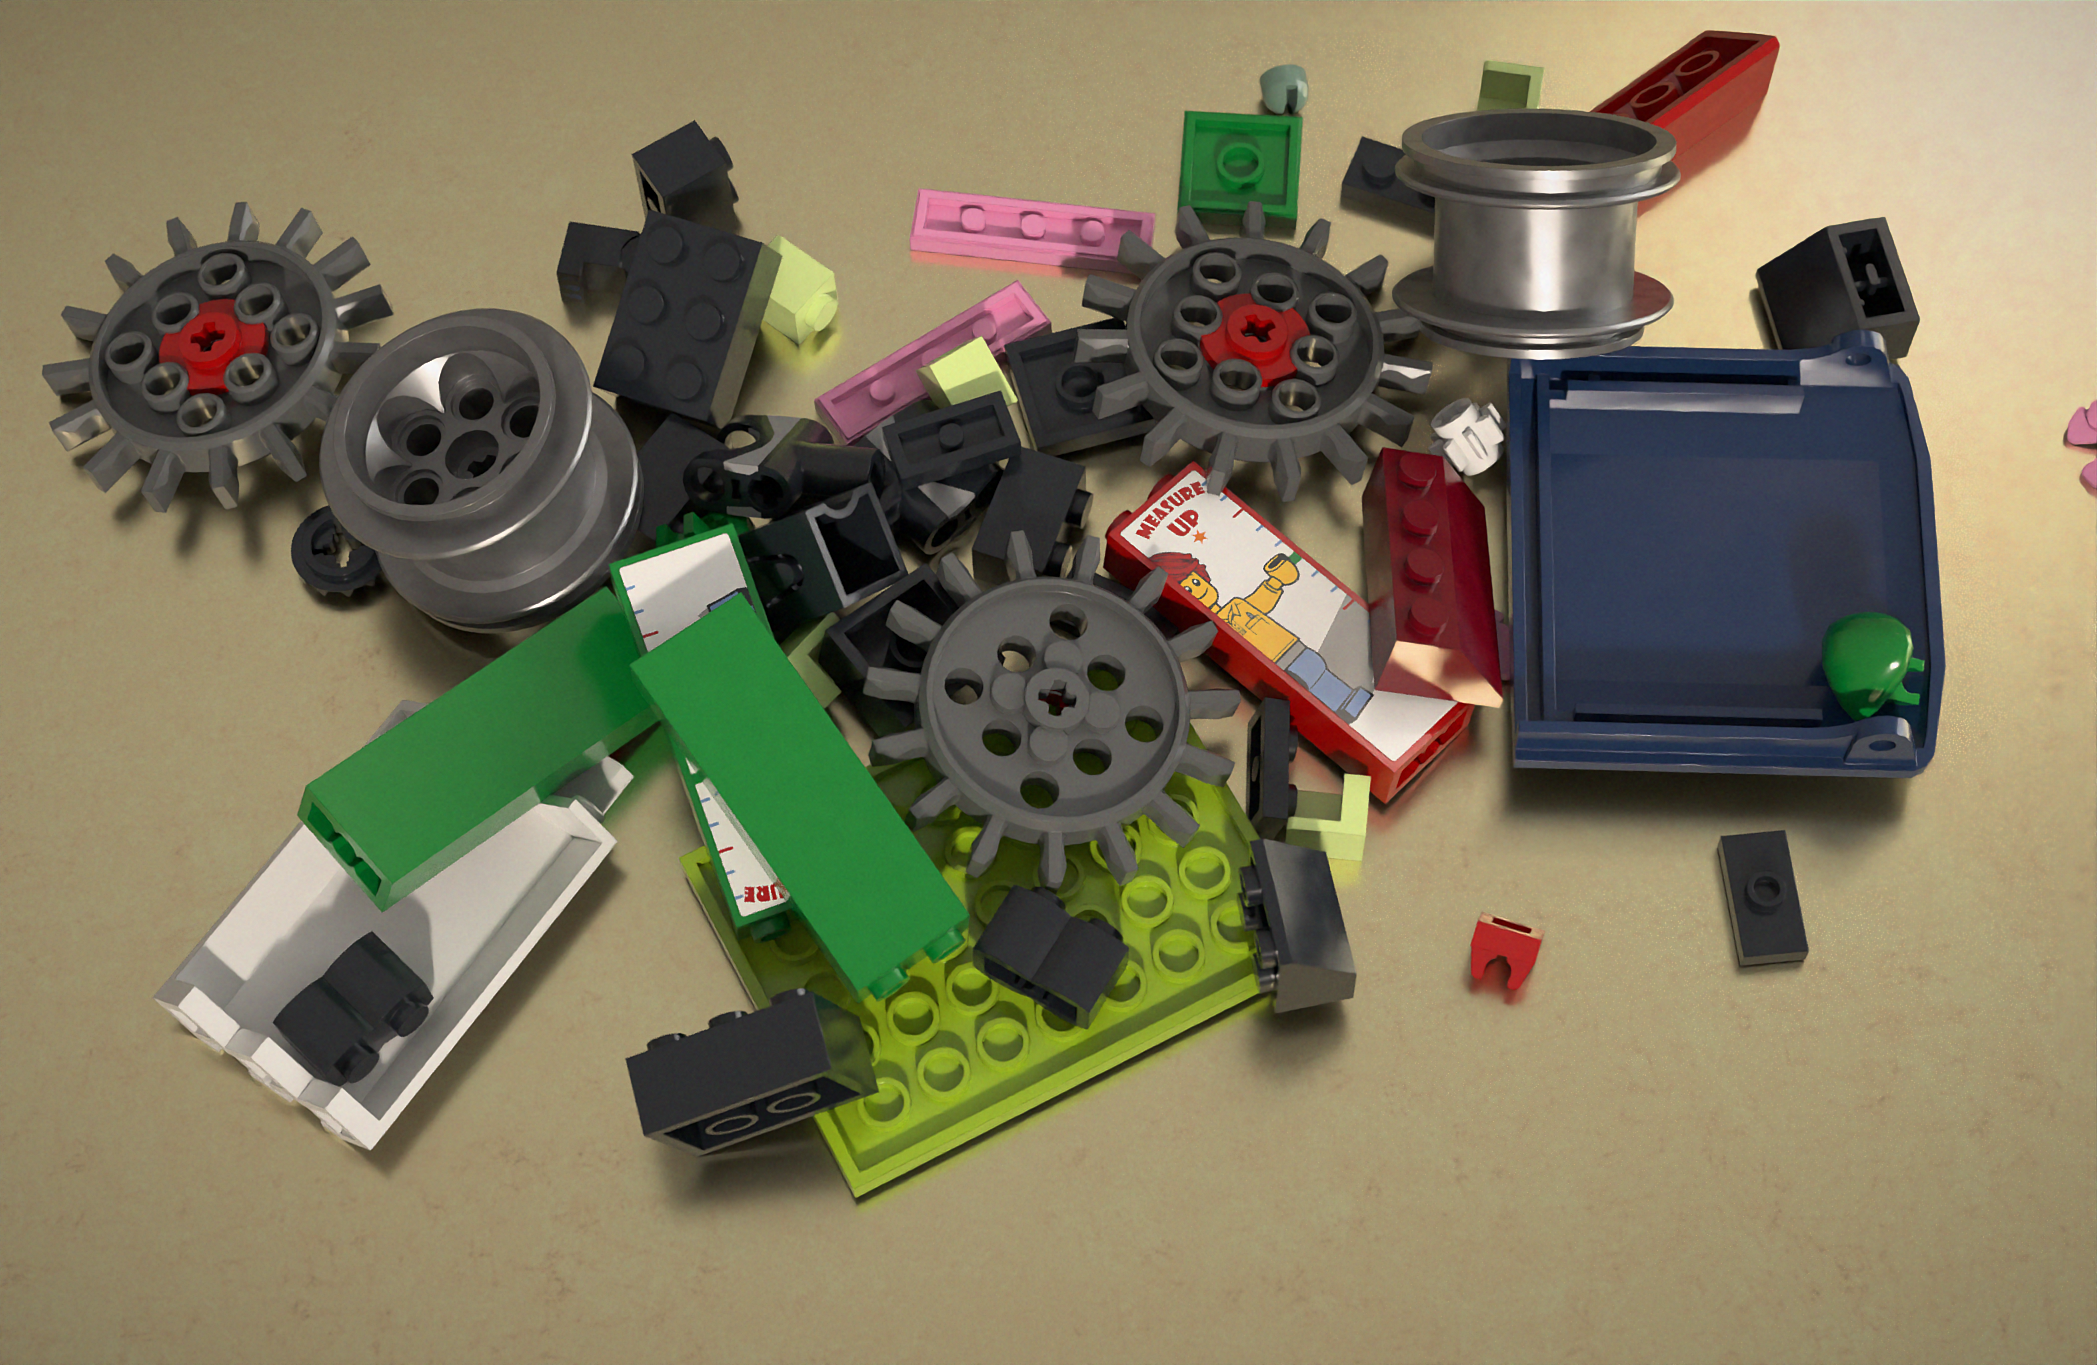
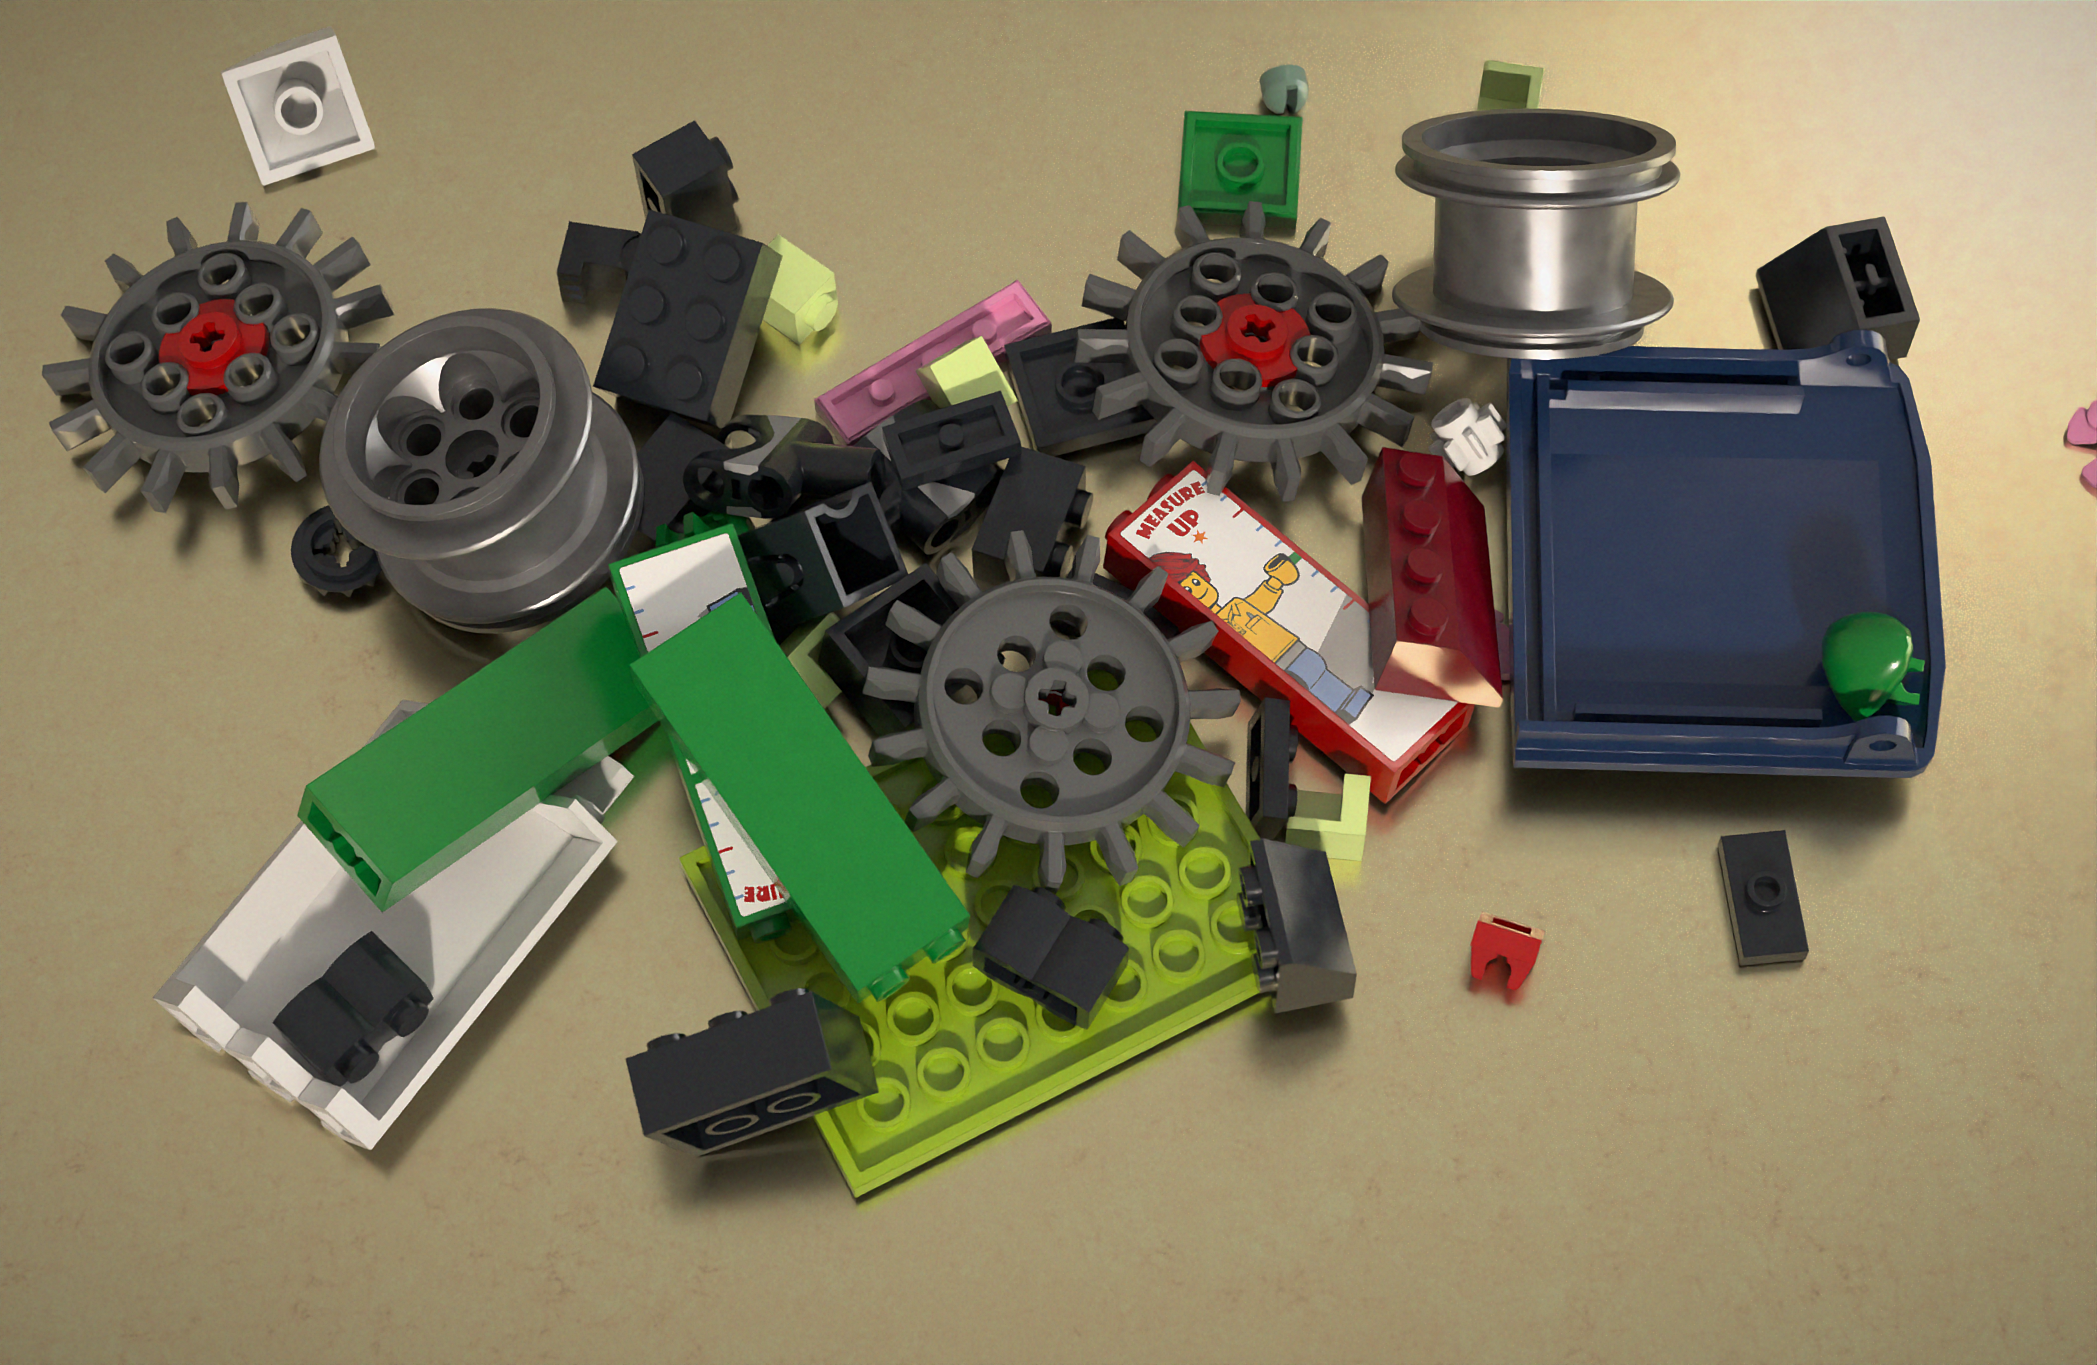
(298, 106): none -> white slope
(1025, 229): bright pink tile -> none
(1374, 183): black plate -> none
(1699, 85): red slope -> none

